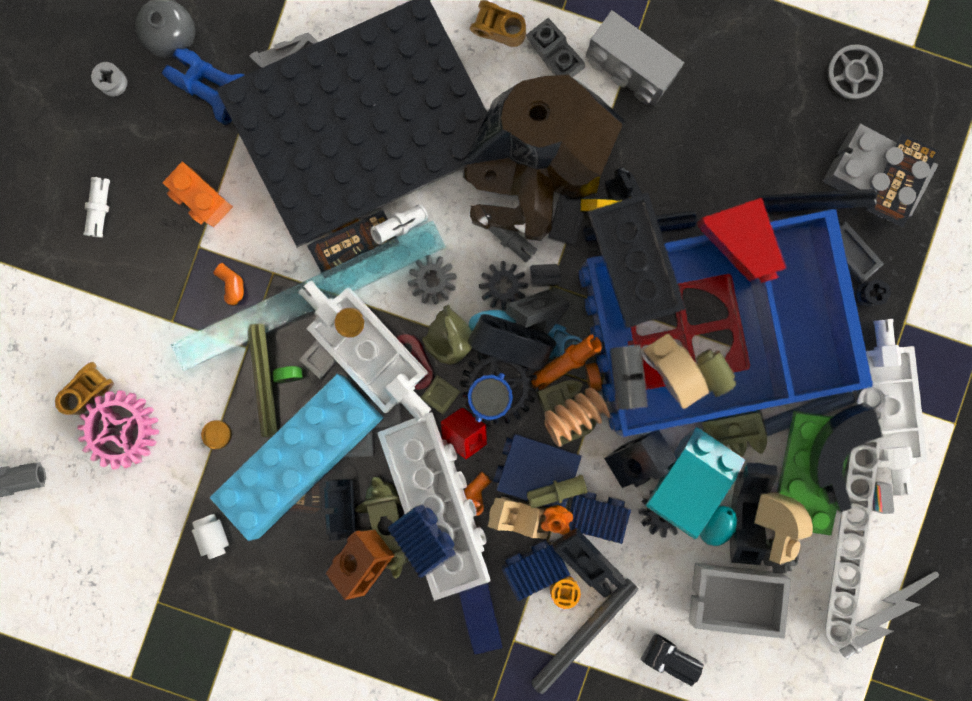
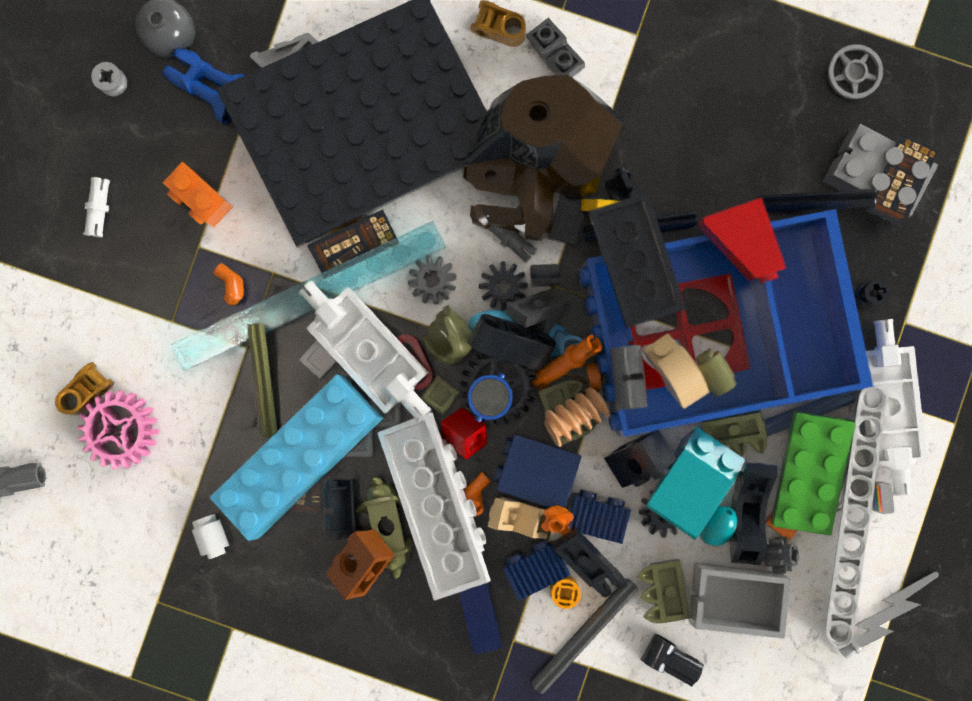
(216, 434): pearl gold piece -> none
(287, 374): bright green tile -> none
(349, 322): pearl gold piece -> none
(399, 224): white pin -> none
(422, 540): dark blue brick -> none
(557, 491): olive axle -> none
(632, 59): light grey piece -> none
(667, 592): none -> olive plate
(789, 521): tan brick -> none
(833, 445): black arch -> none
(860, 258): dark grey tile -> none

